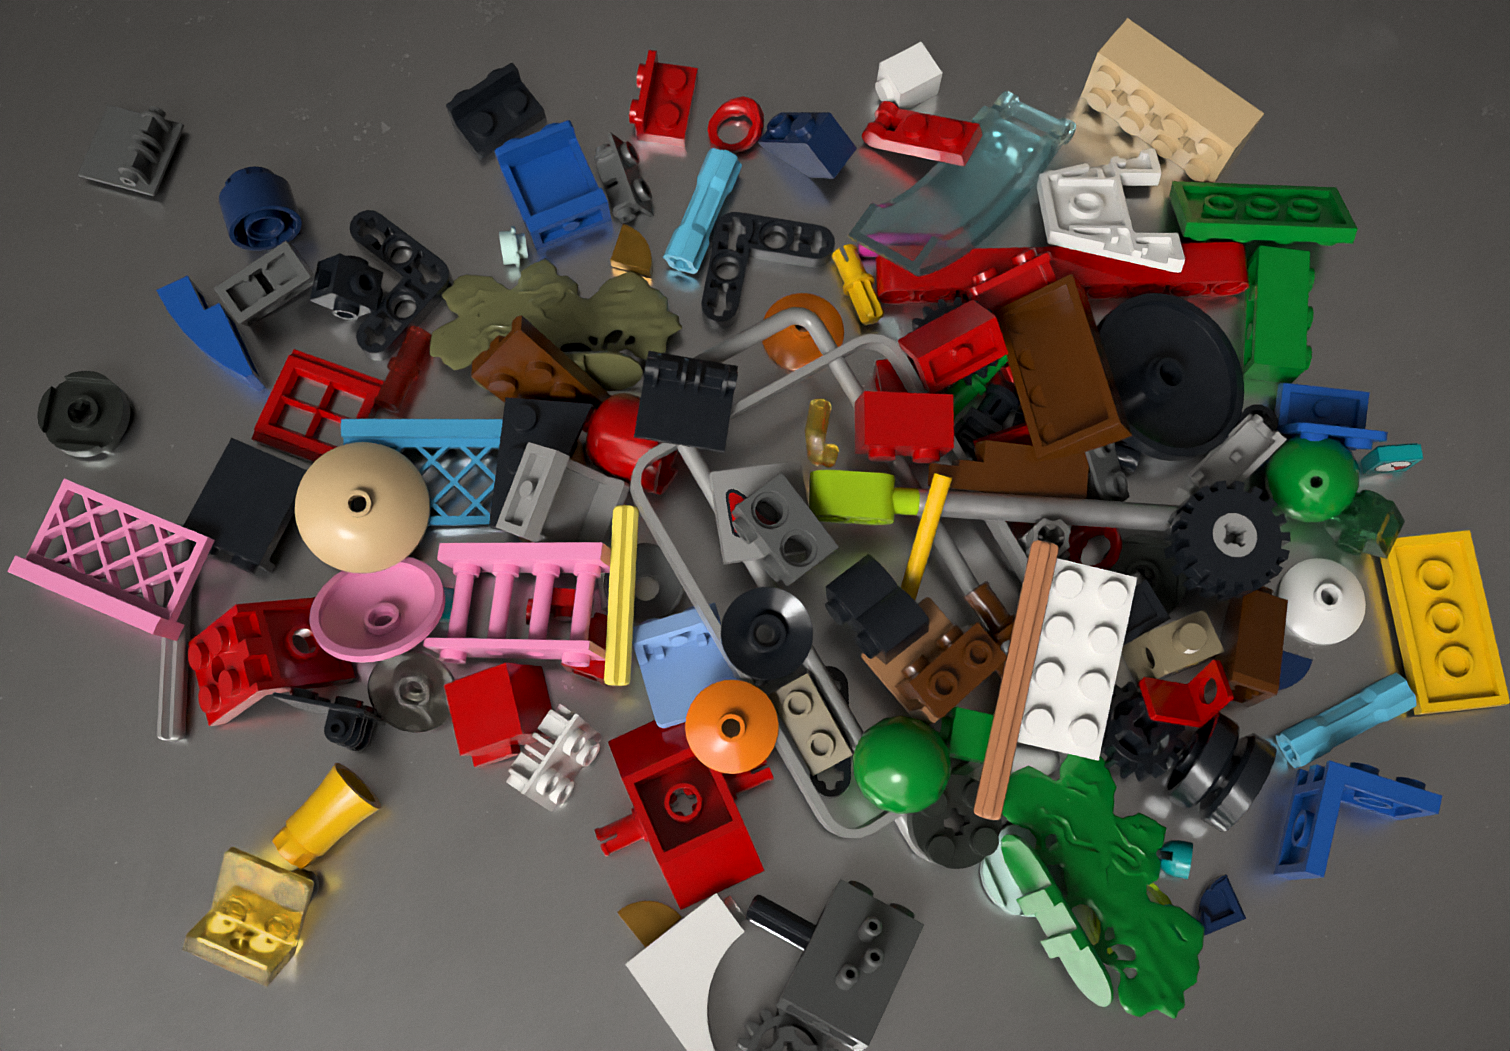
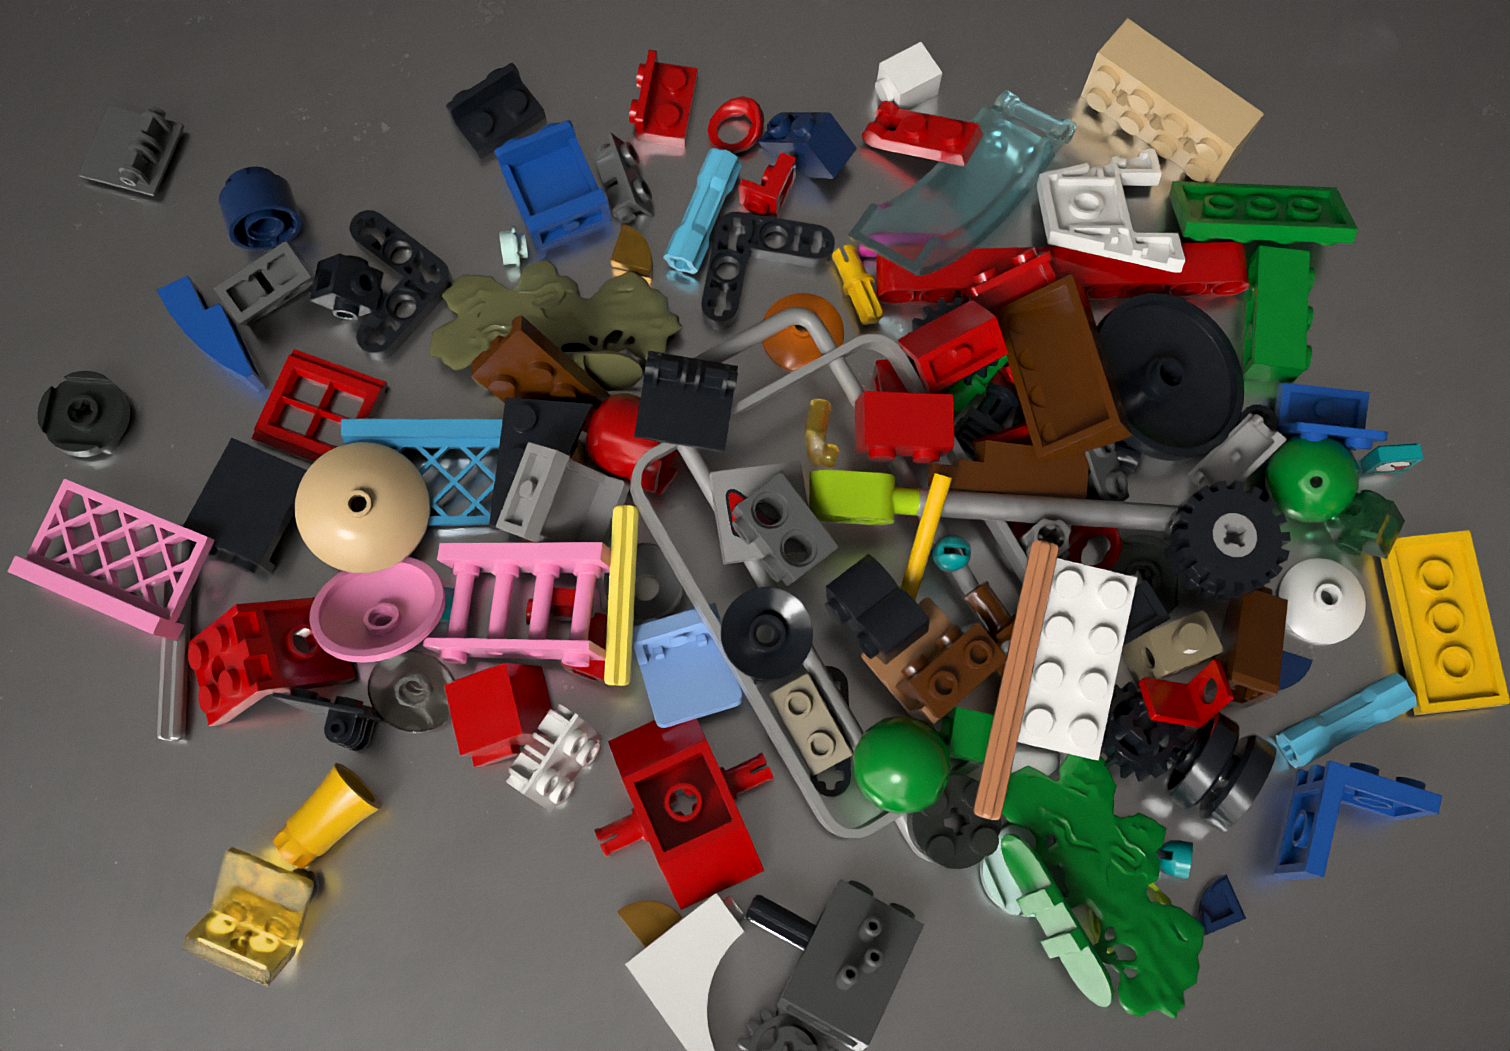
(403, 369): clear red pin -> none
(731, 701): orange dish -> none
(774, 187): none -> red bracket
(951, 562): none -> teal hinge

